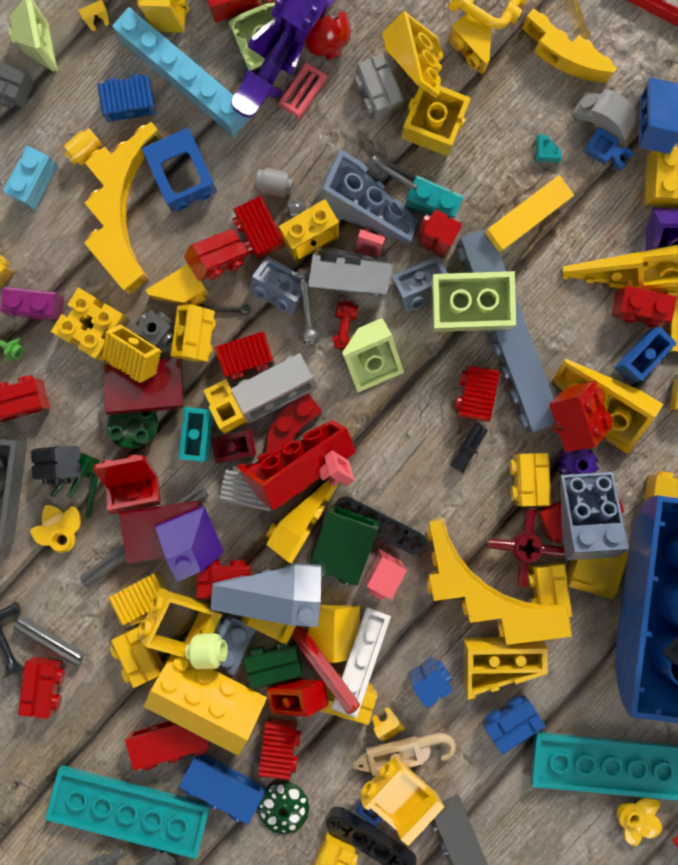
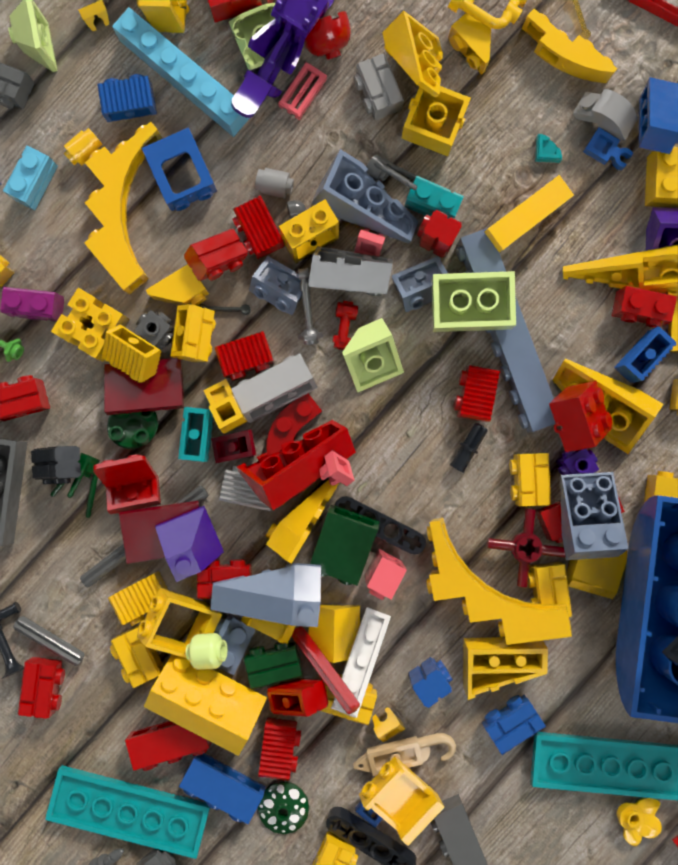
(55, 524): yellow plate -> none

